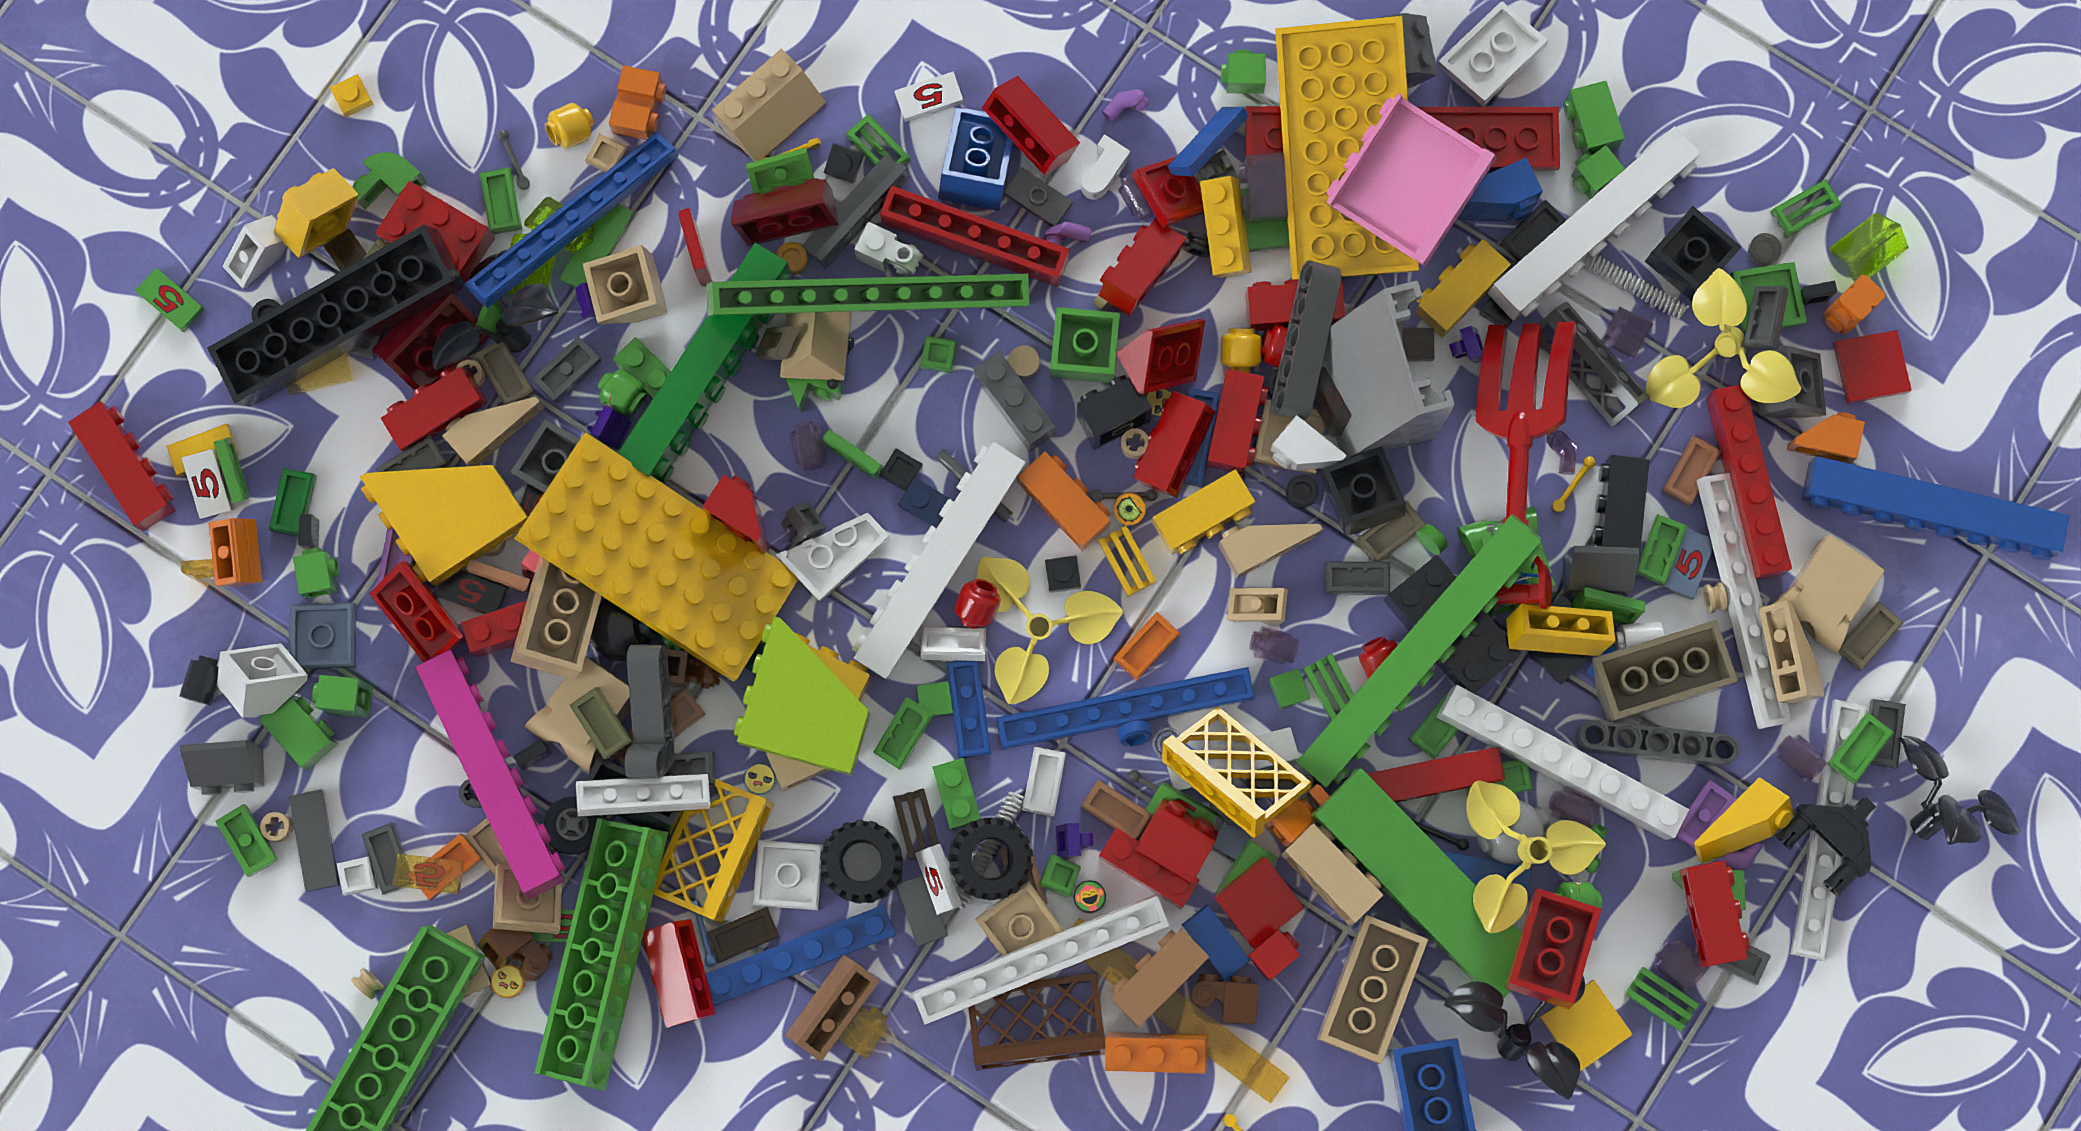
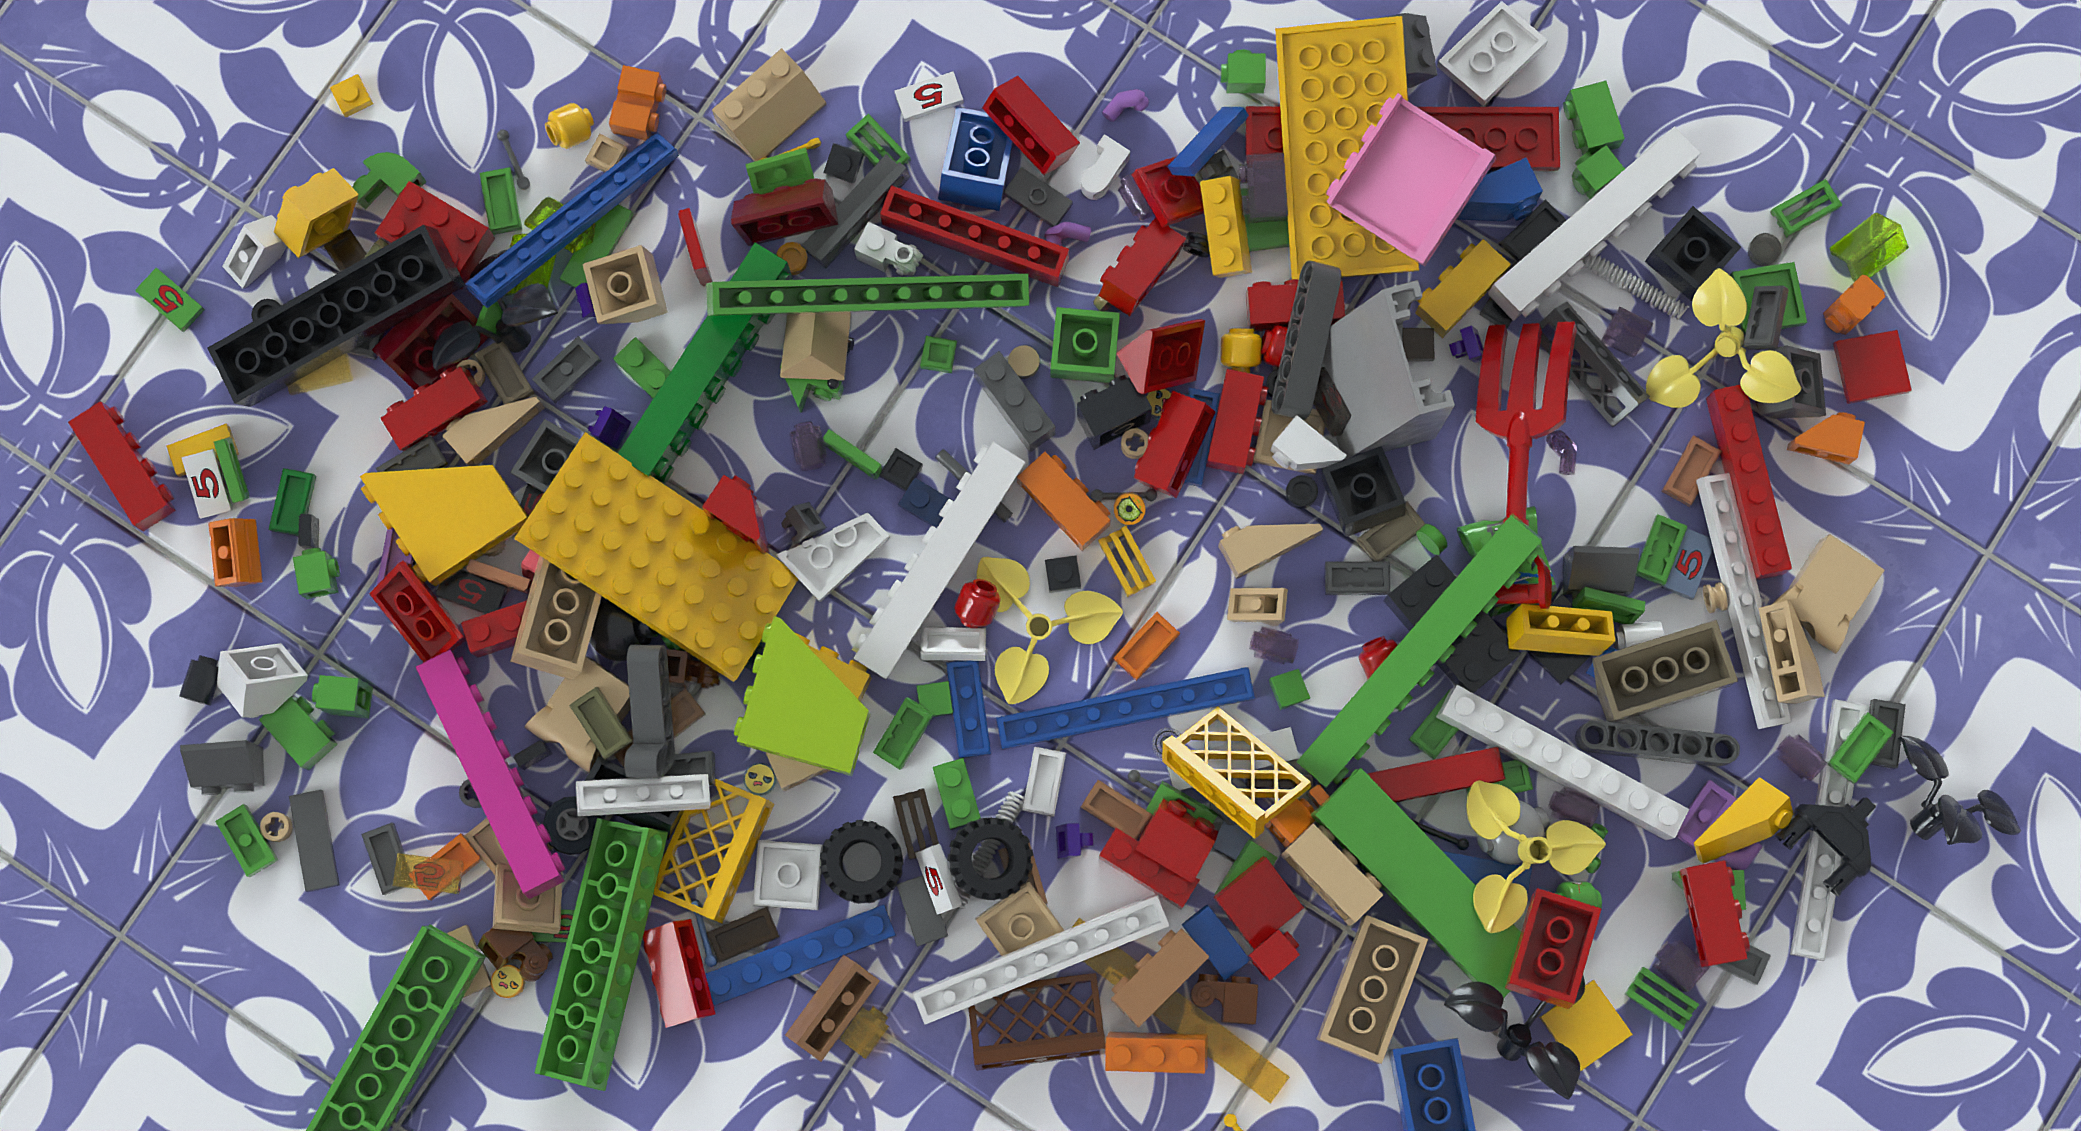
(197, 568): clear yellow tile -> none
(323, 635): sand blue tile -> none
(356, 876): white tile -> none
(367, 983): tan bush -> none
(622, 392): bright green head -> none
(776, 343): dark tan tile -> none
(1059, 875): bright green tile -> none
(1089, 896): tile -> none
(1134, 733): blue tile -> none
(1204, 513): yellow brick -> none
(1308, 670): bright green tile -> none
(1559, 504): yellow hinge -> none
(1621, 502): black brick -> none
(1818, 292): black tile -> none
(1869, 636): dark tan tile -> none
(1935, 508): blue brick -> none

